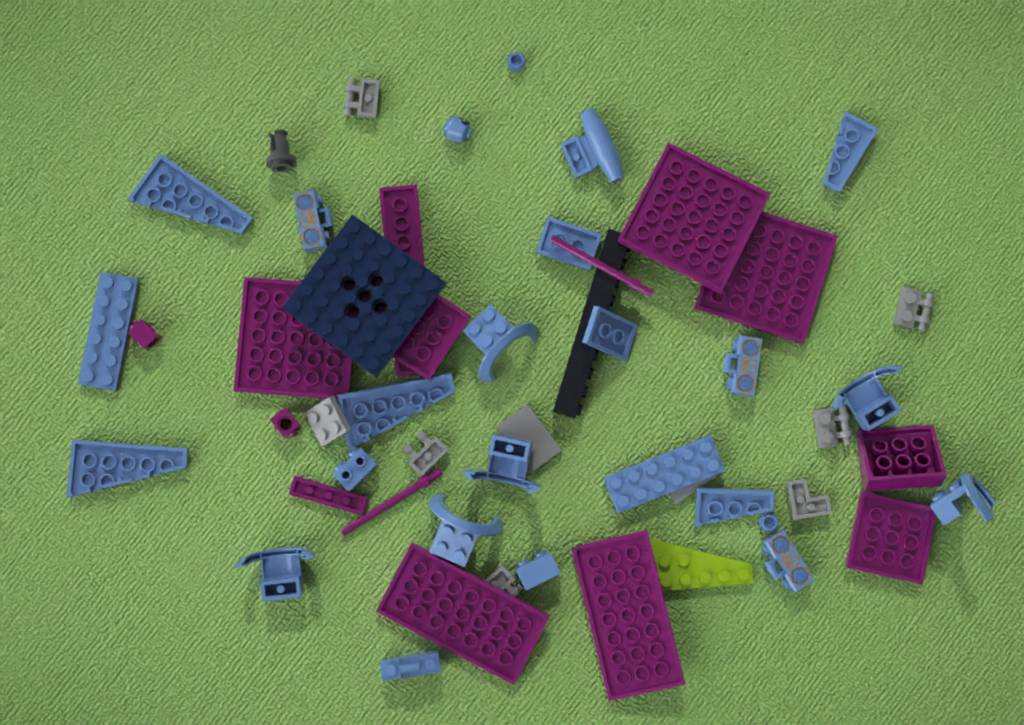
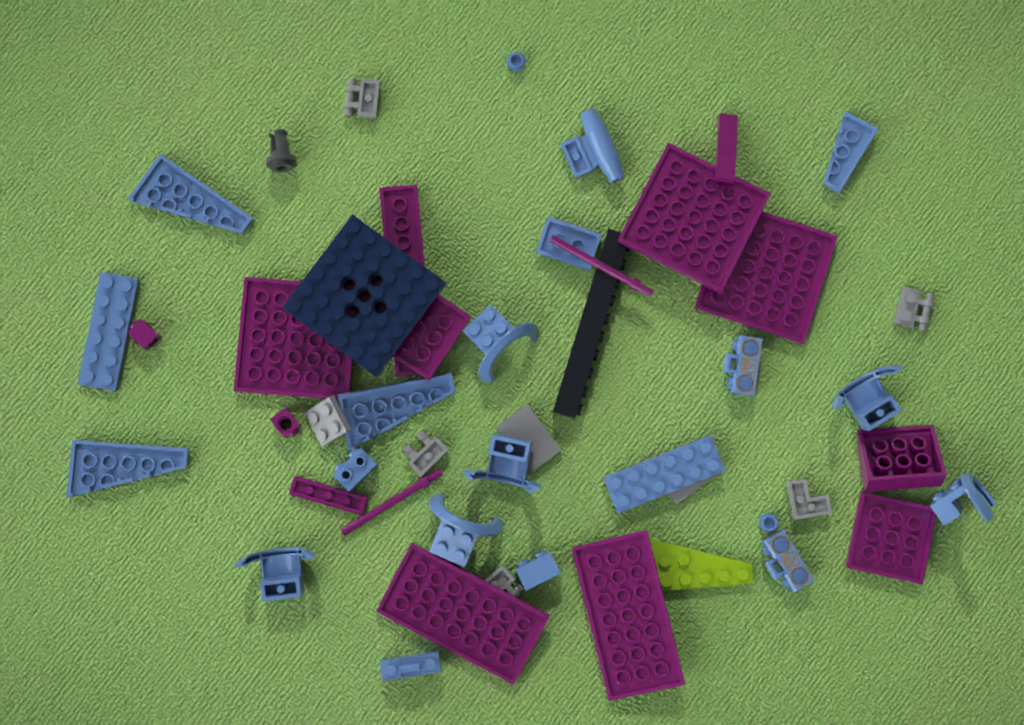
(308, 211): medium blue piece -> none
(457, 129): medium blue head -> none
(609, 333): medium blue plate -> none
(726, 148): none -> magenta tile
(726, 503): medium blue wing -> none
(826, 429): light grey plate -> none

